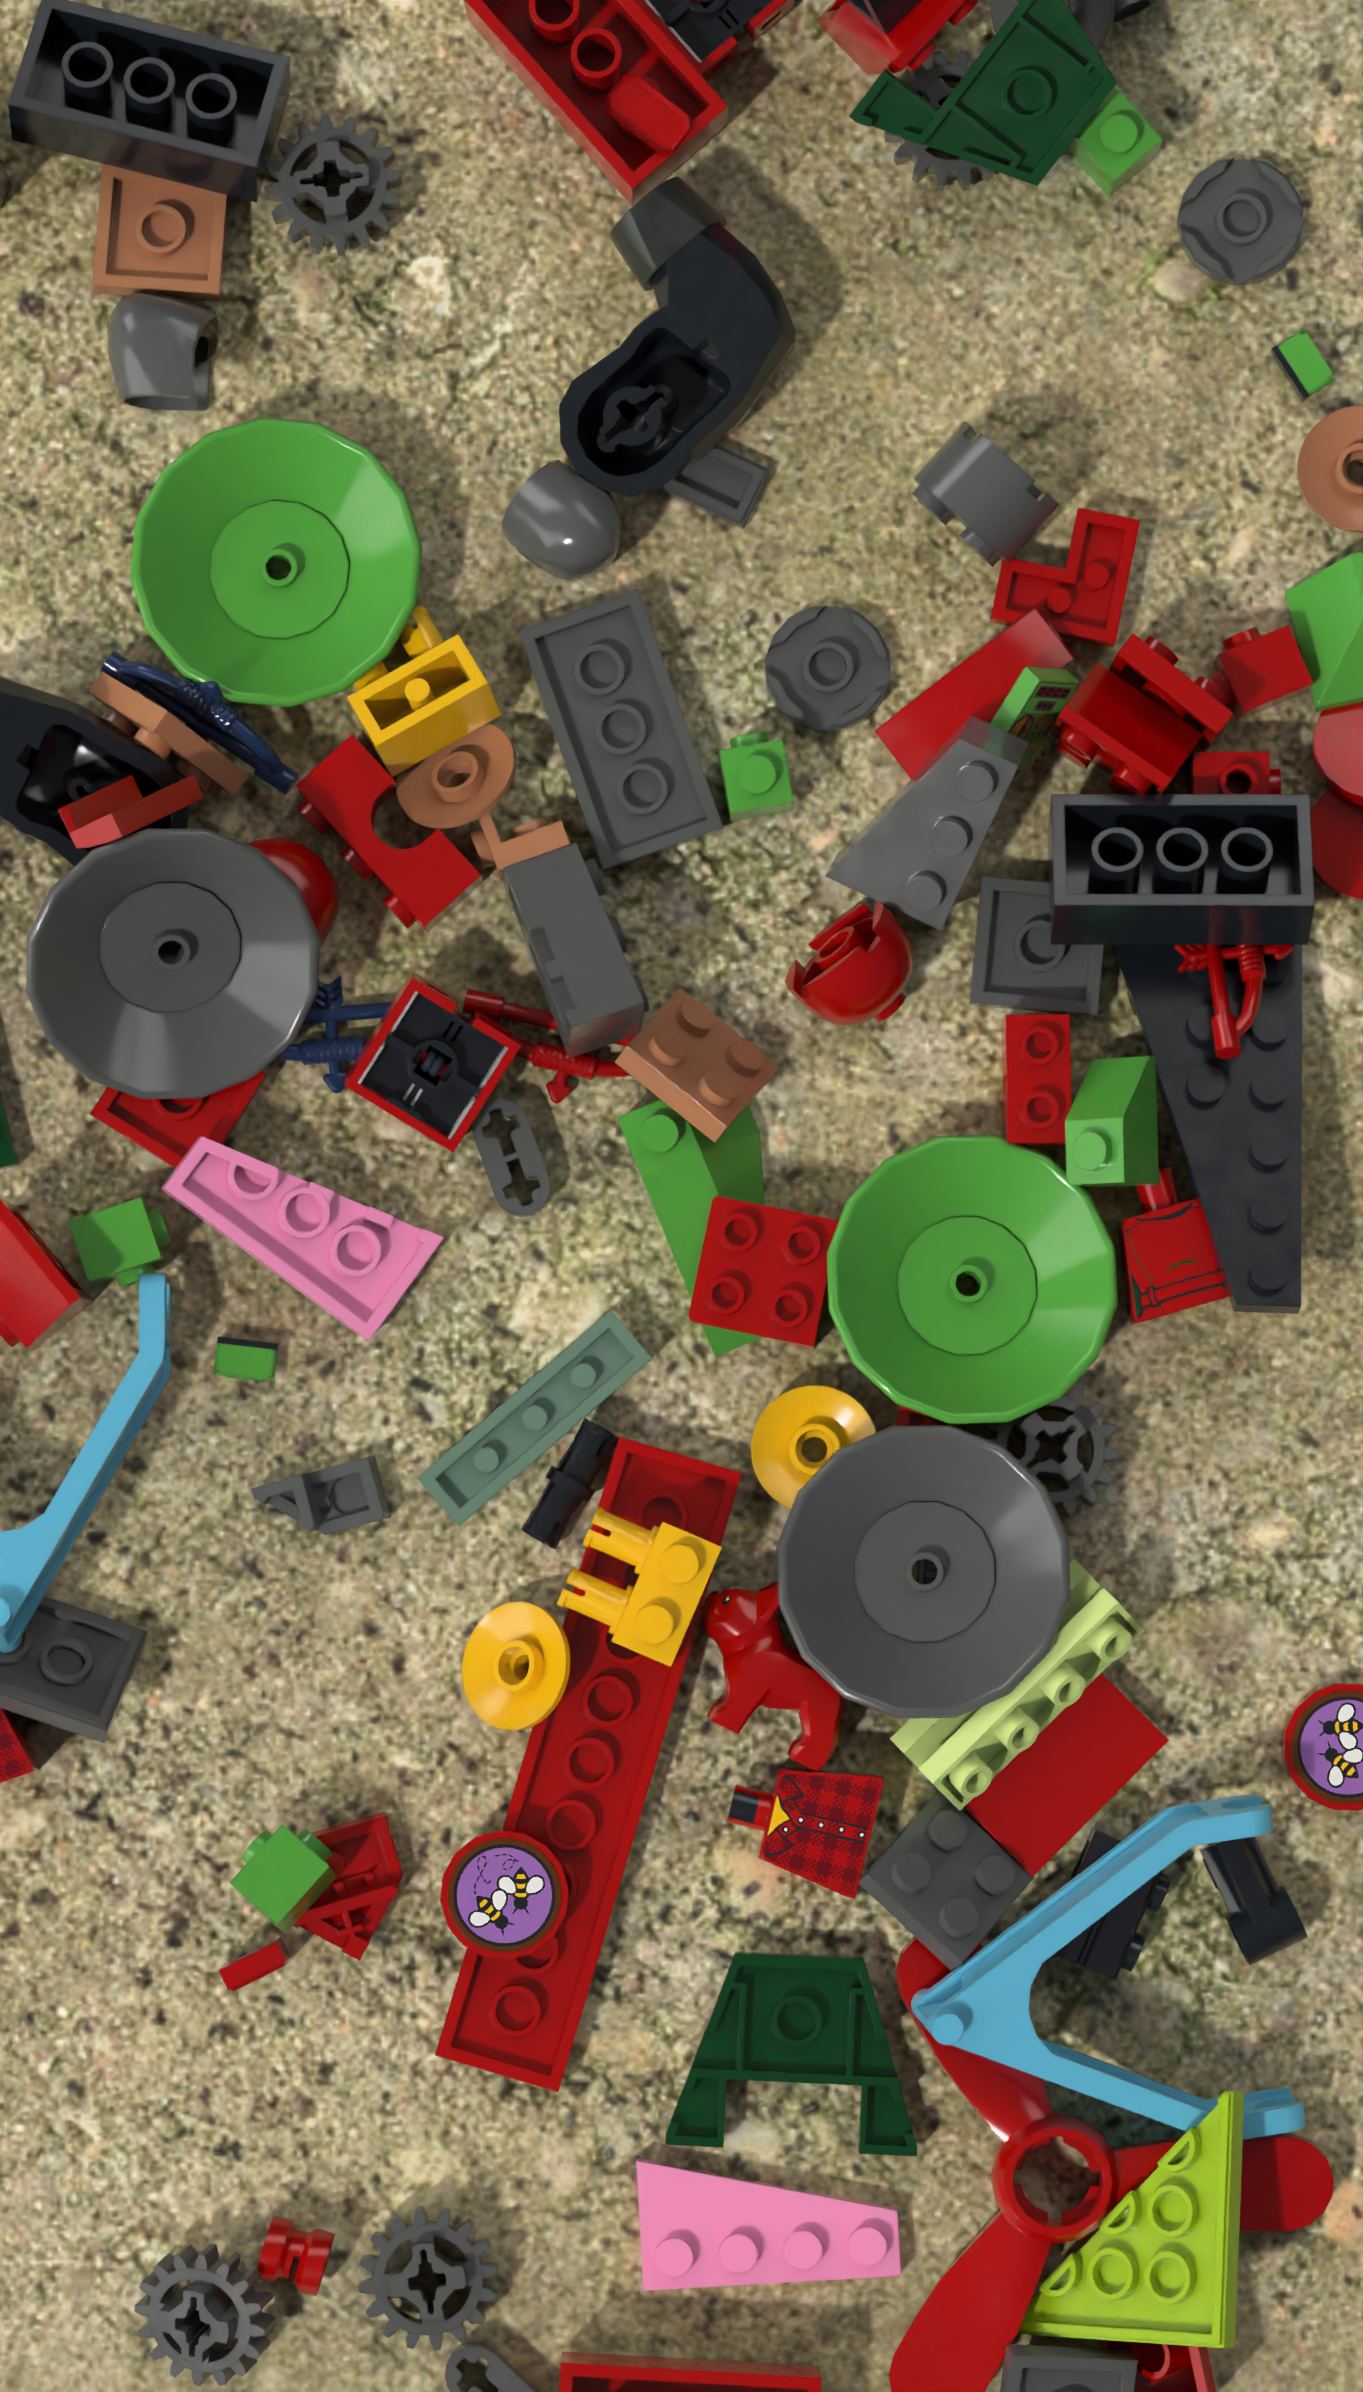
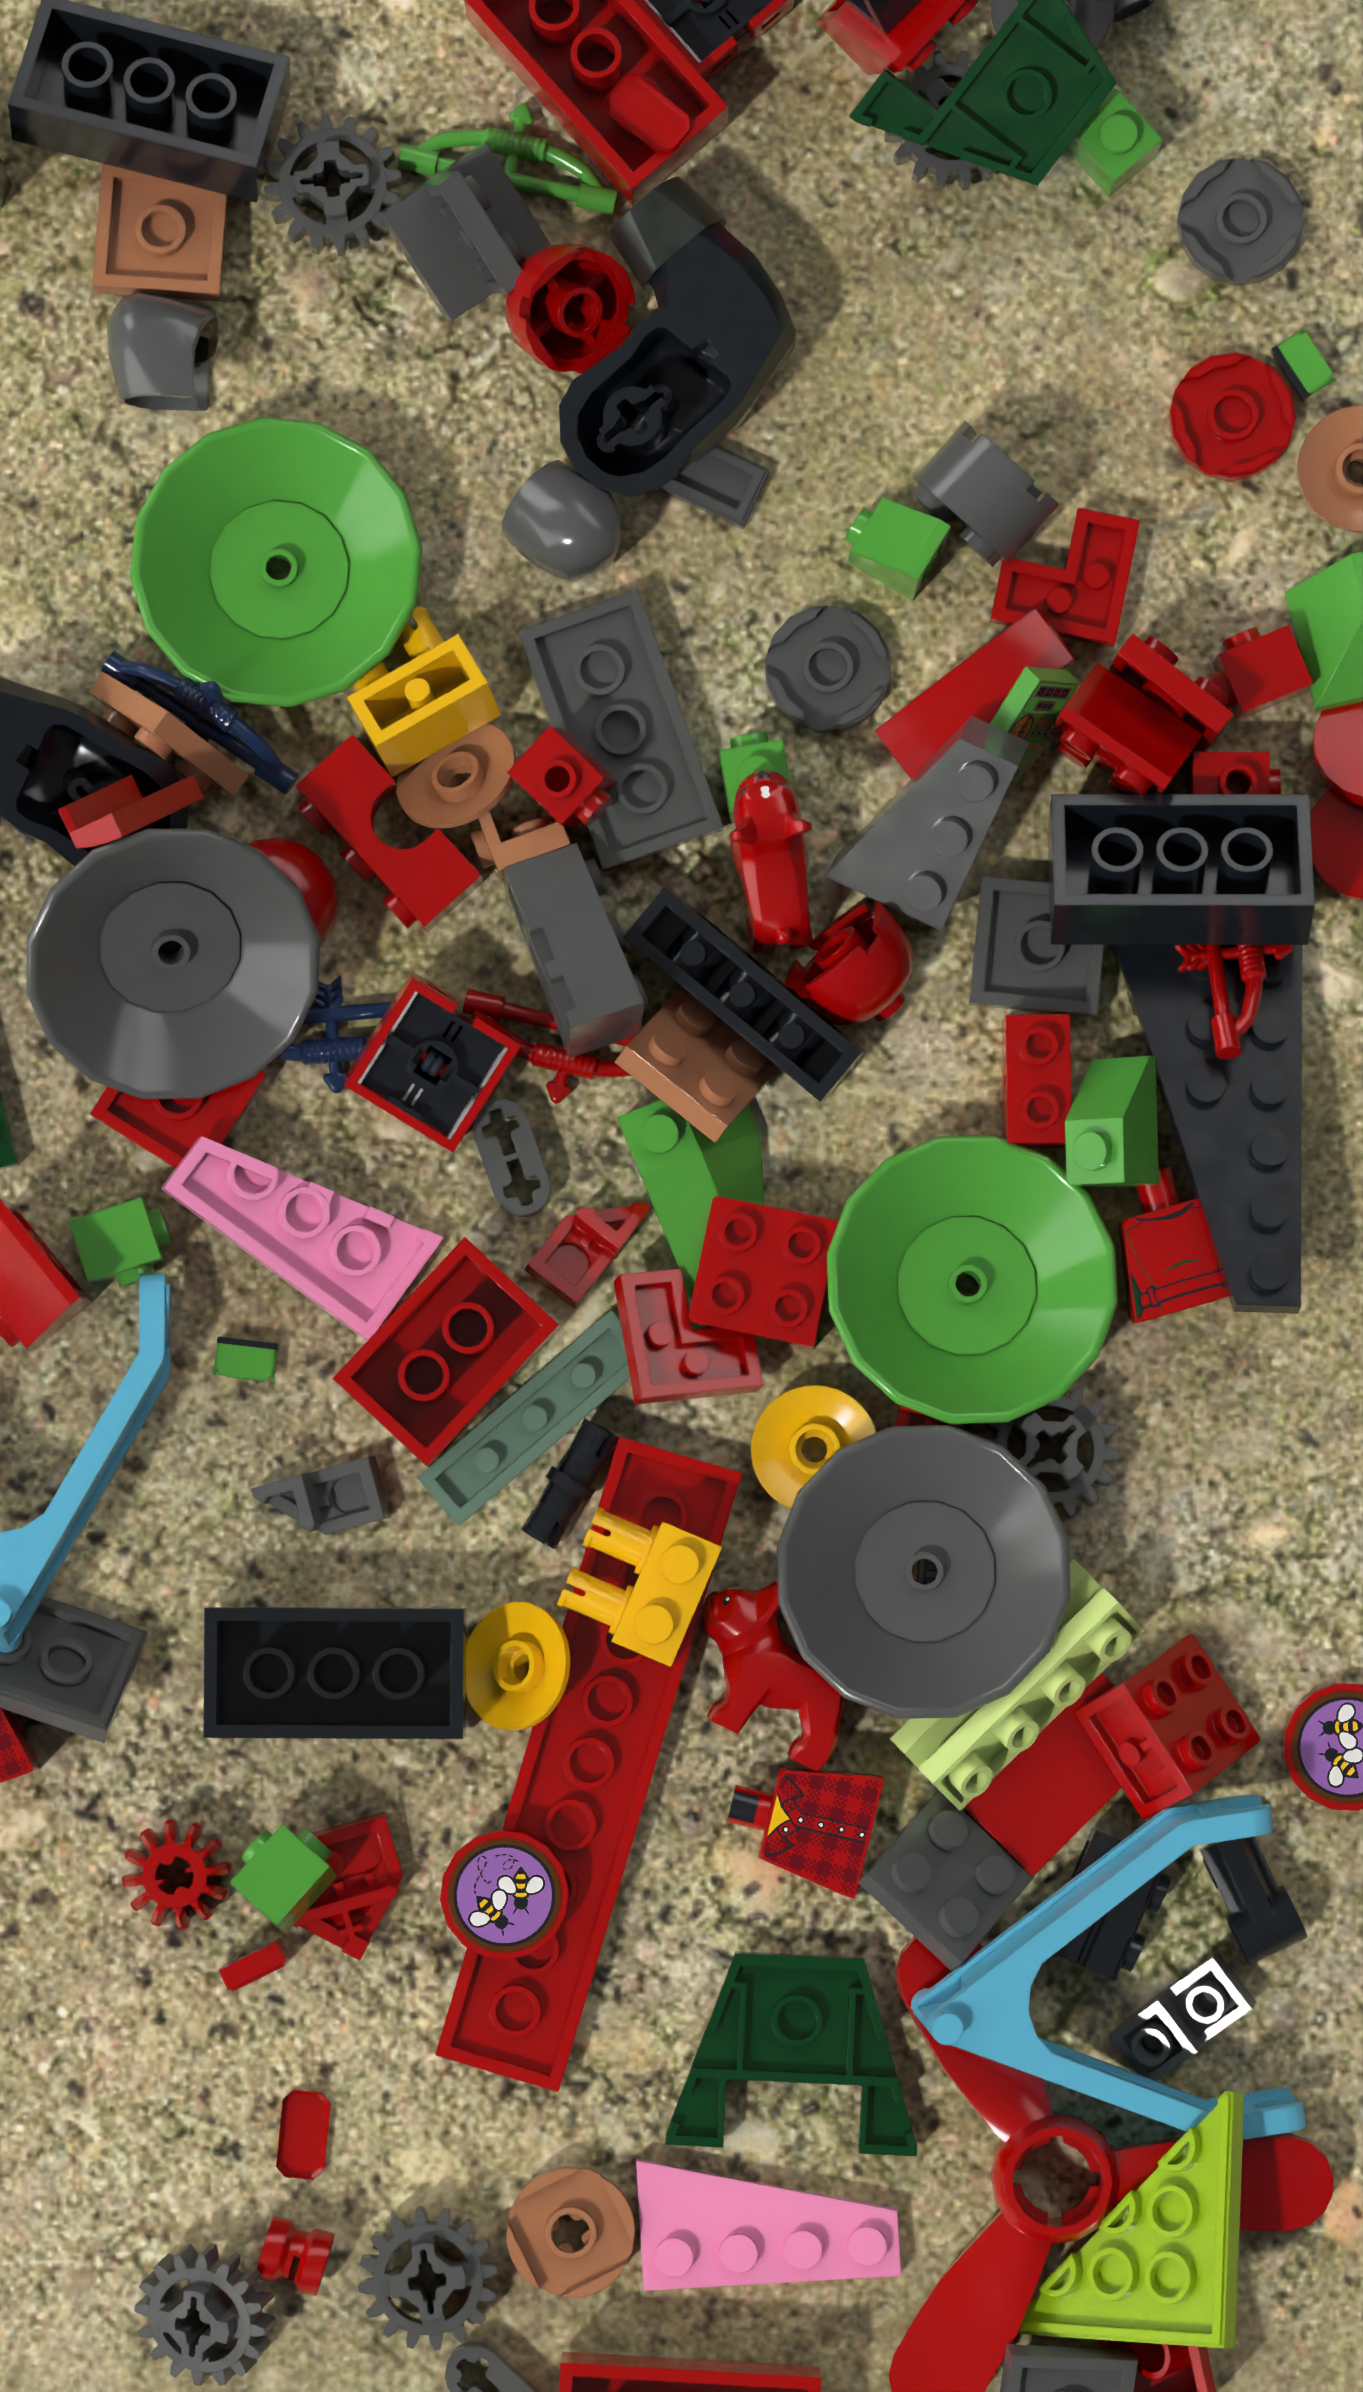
(167, 1855): none -> red gear
(303, 2134): none -> red piece
(334, 1673): none -> black brick
(446, 1352): none -> red brick
(465, 232): none -> dark grey bracket
(516, 145): none -> bright green piece
(559, 2267): none -> nougat plate
(564, 778): none -> red brick
(569, 307): none -> red cylinder
(583, 1249): none -> red slope
(669, 1357): none -> red plate
(744, 994): none -> black brick
(772, 861): none -> red animal
(897, 545): none -> bright green slope
(1168, 1727): none -> red bracket
(1182, 2018): none -> dark grey slope
(1232, 417): none -> red tile

